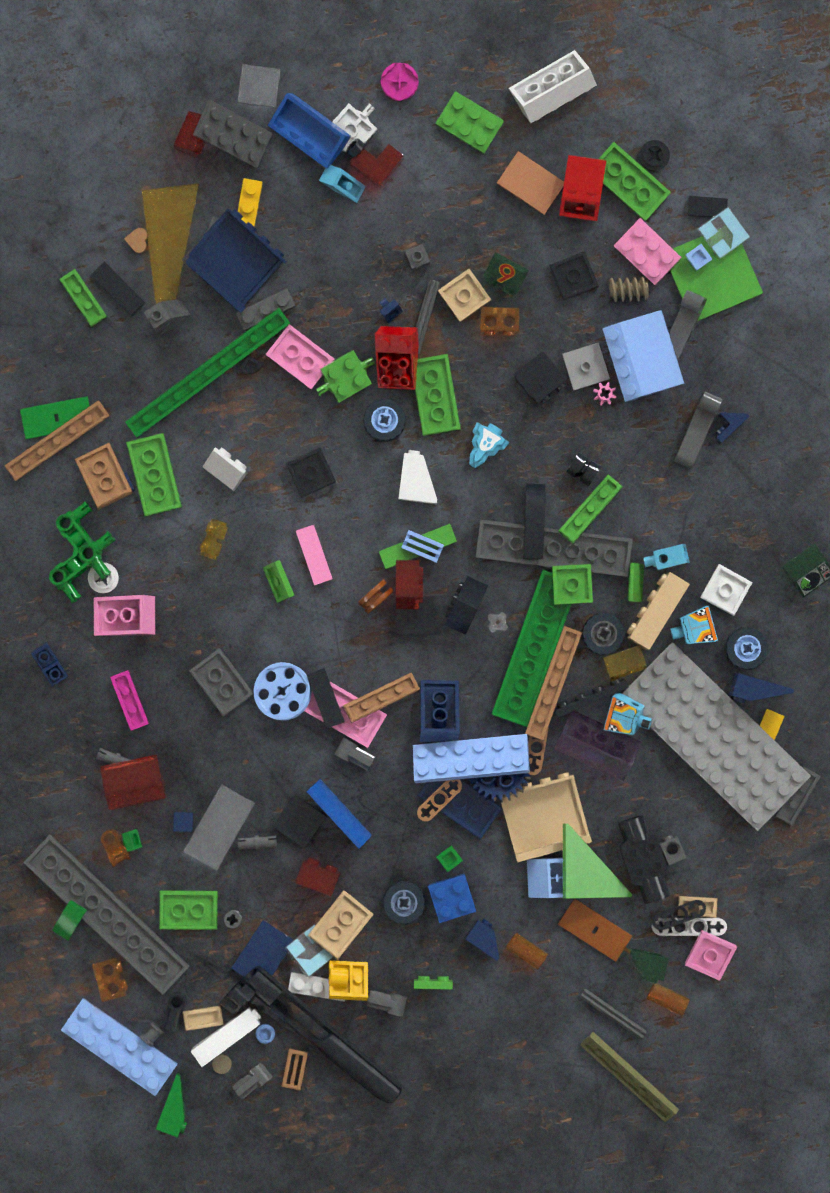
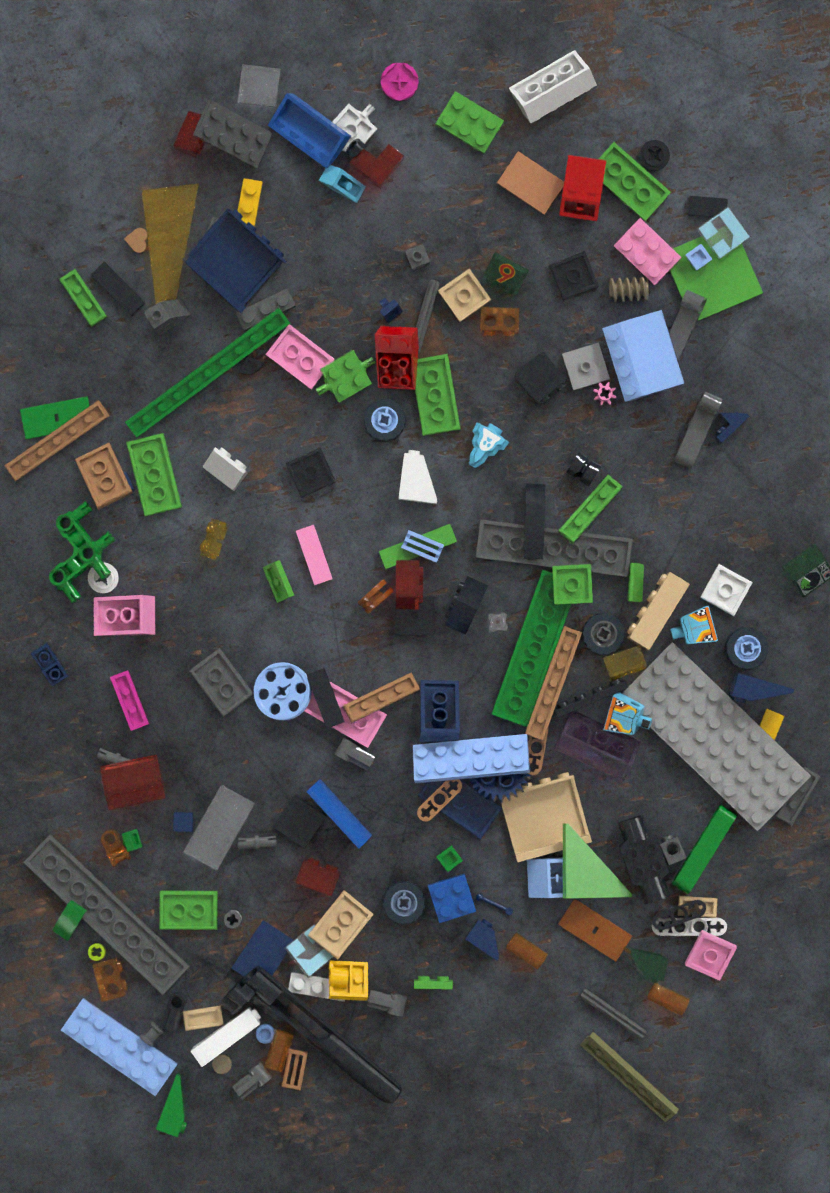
(96, 945): none -> lime bush
(278, 1050): none -> clear orange pin
(509, 910): none -> dark blue hinge
(676, 555): medium azure torso -> none
(704, 849): none -> green beam

